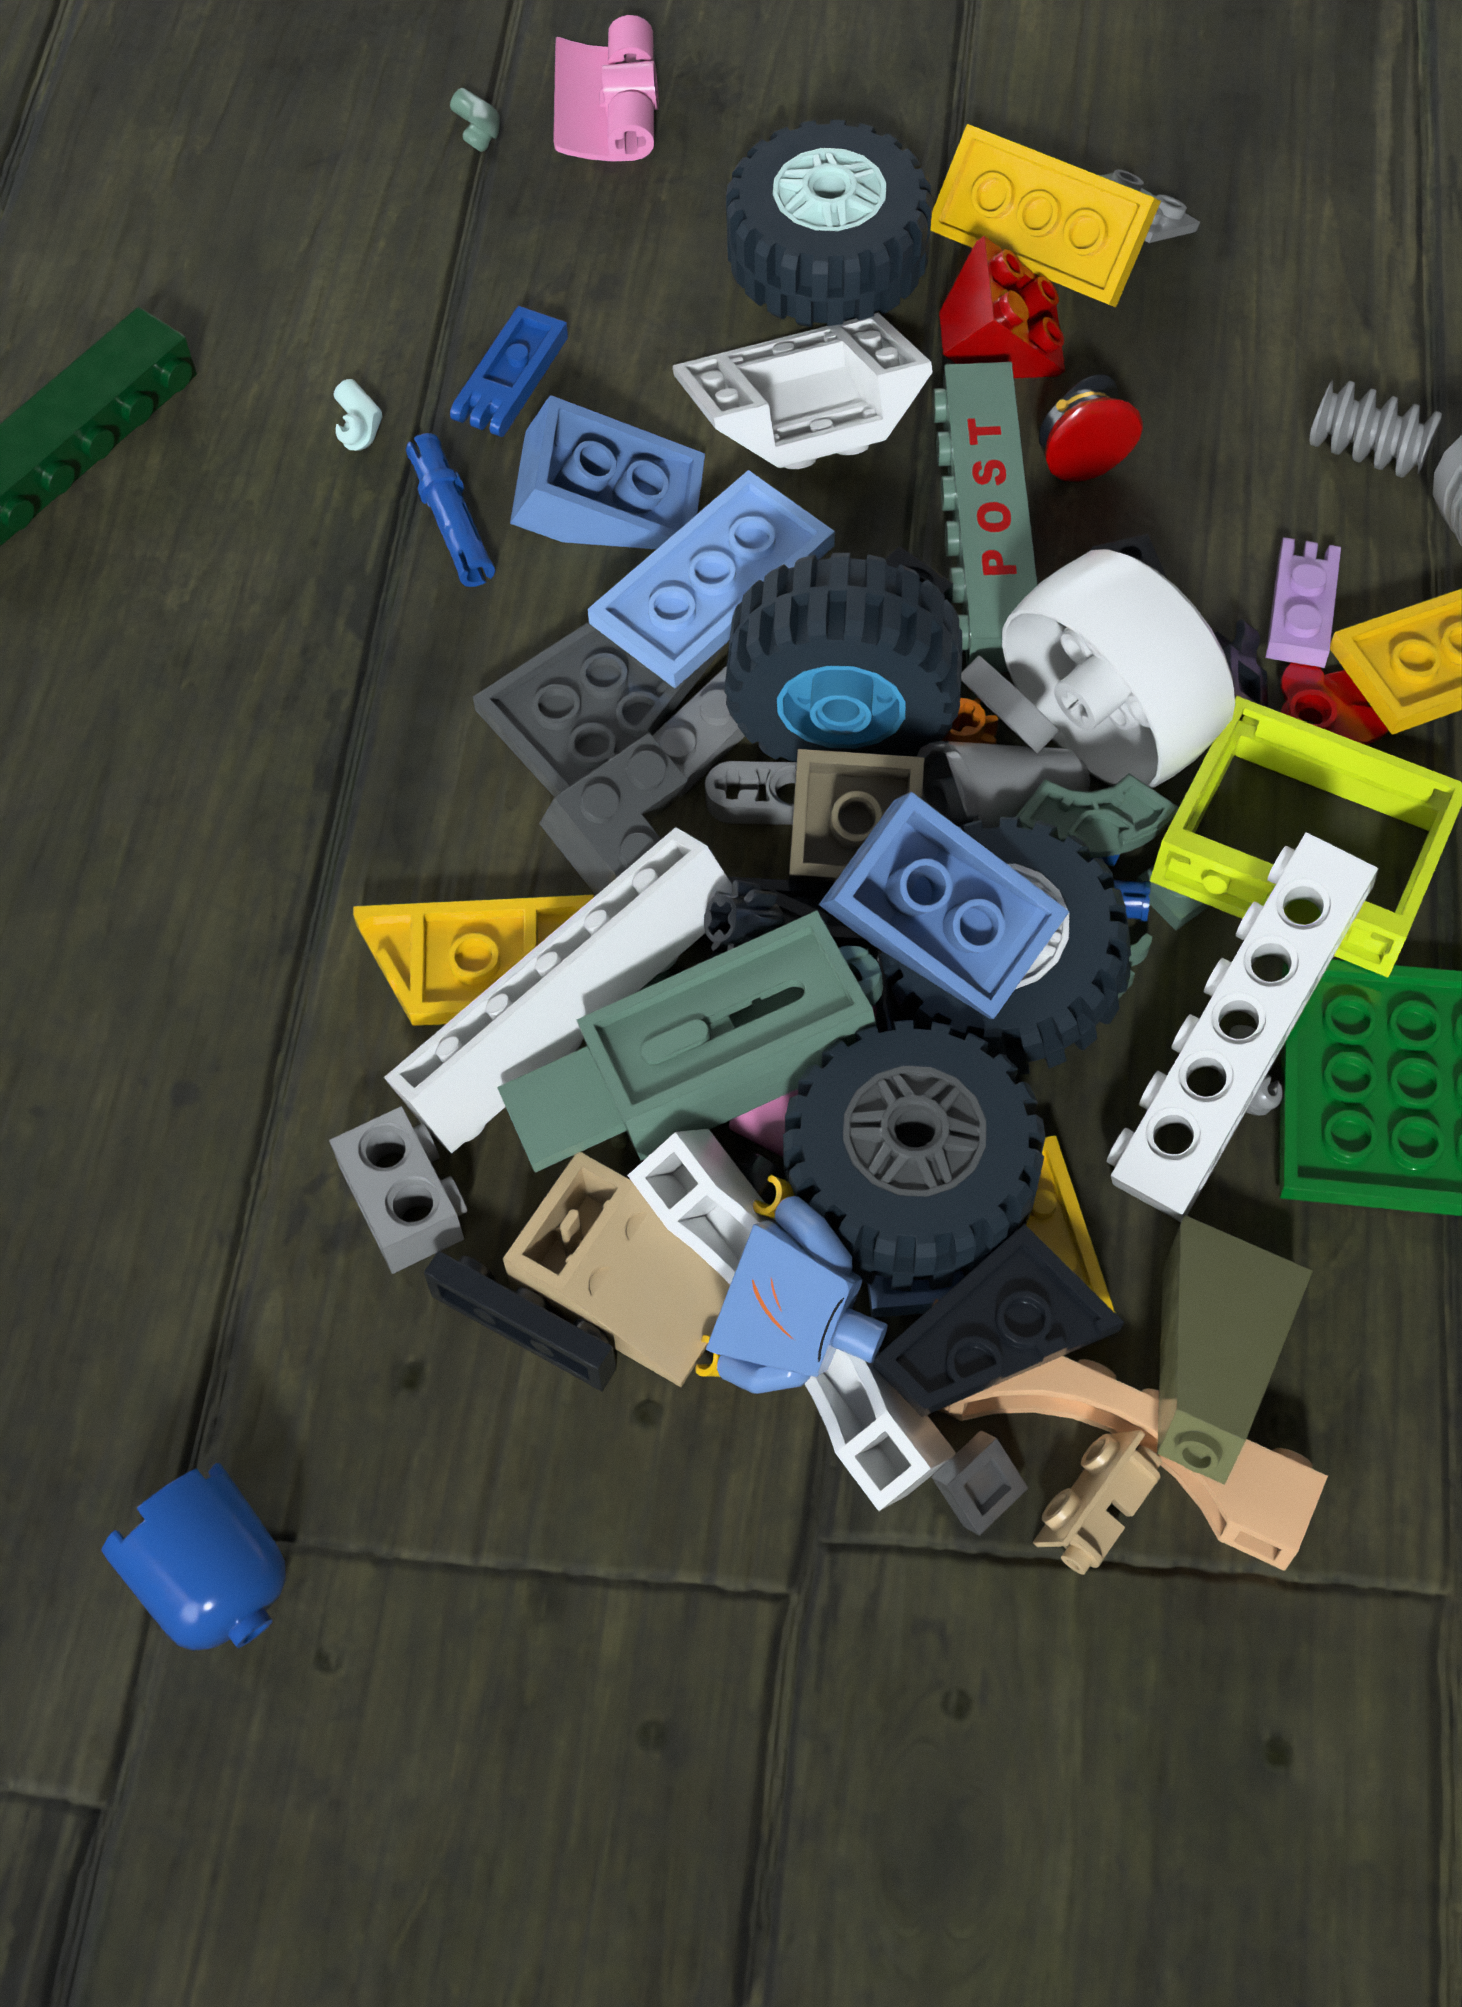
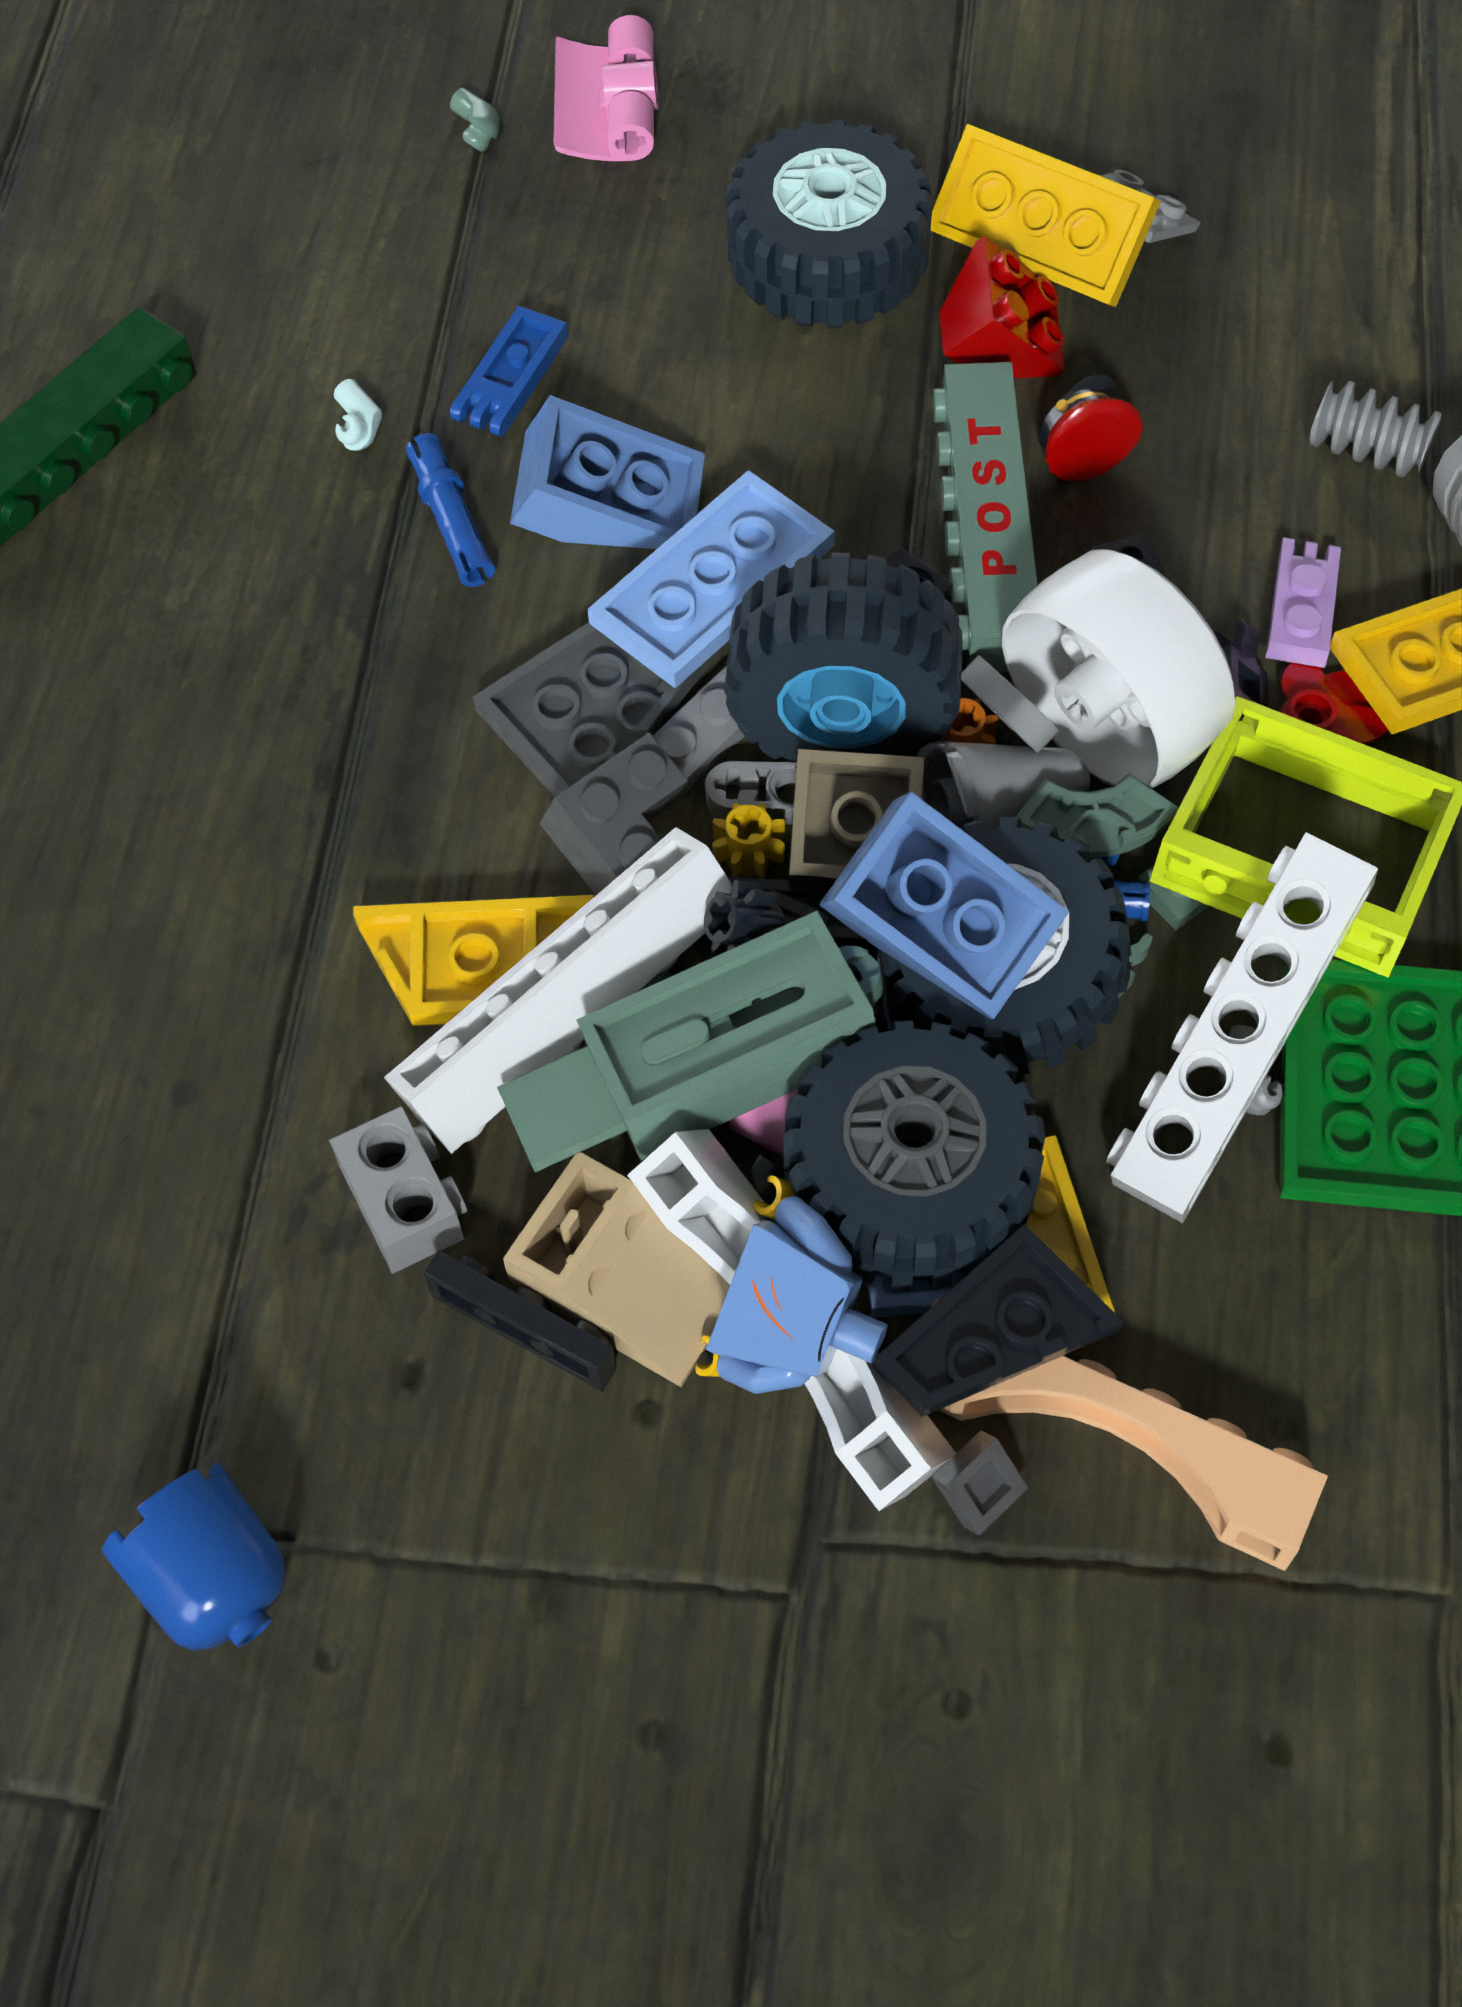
(748, 840): none -> yellow gear
(810, 390): white slope -> none
(1079, 1514): tan hinge -> none
(1219, 1342): olive slope -> none

